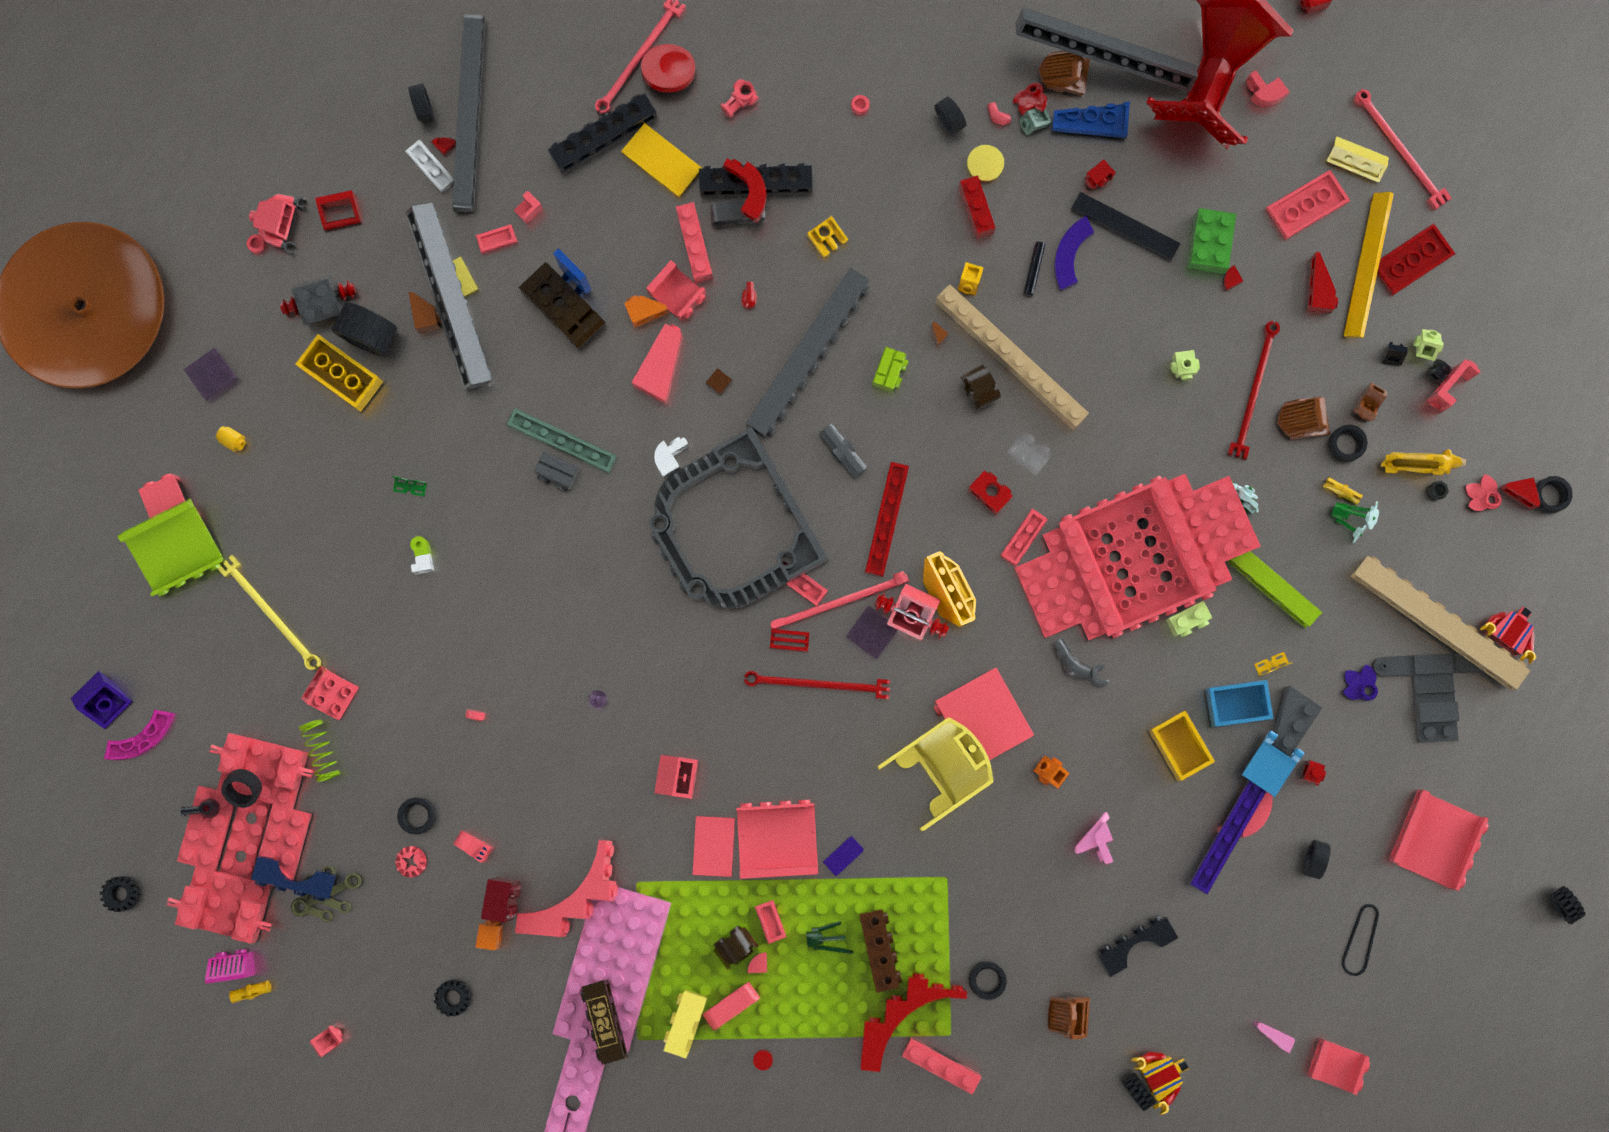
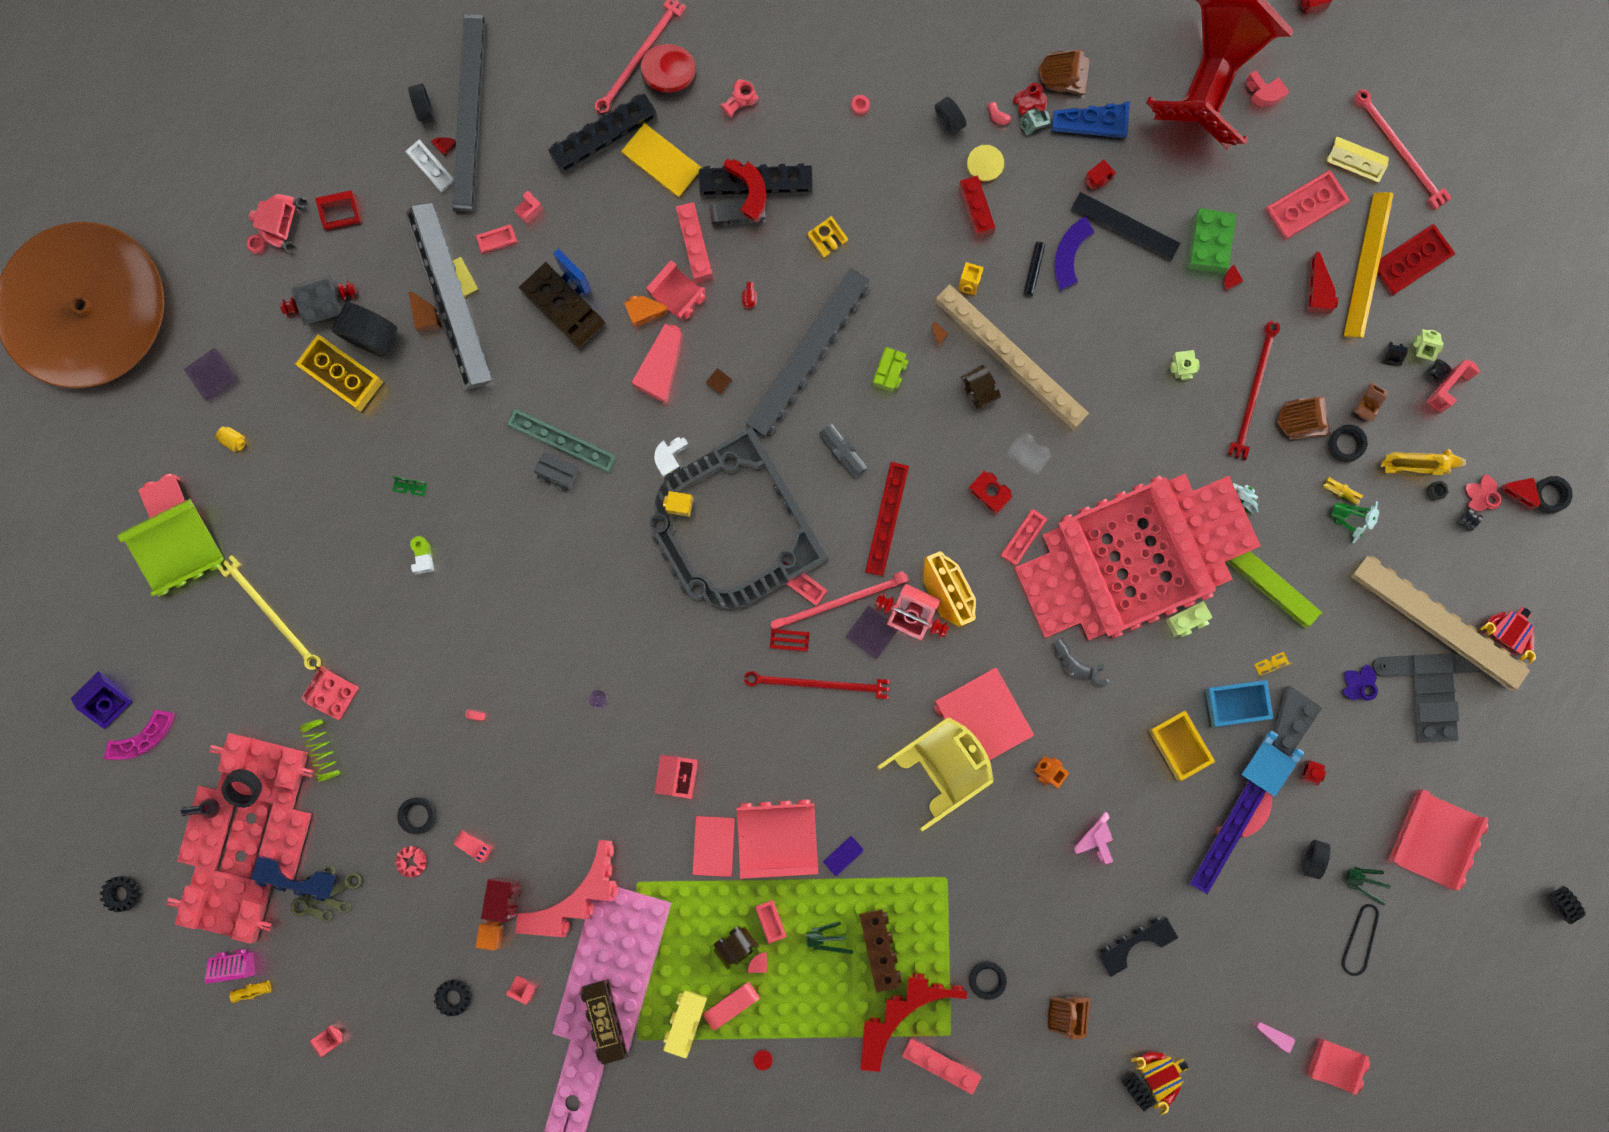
(521, 990): none -> coral panel
(678, 503): none -> yellow brick
(1106, 49): dark grey brick -> none
(1356, 878): none -> dark green plant
(1470, 519): none -> black wheel

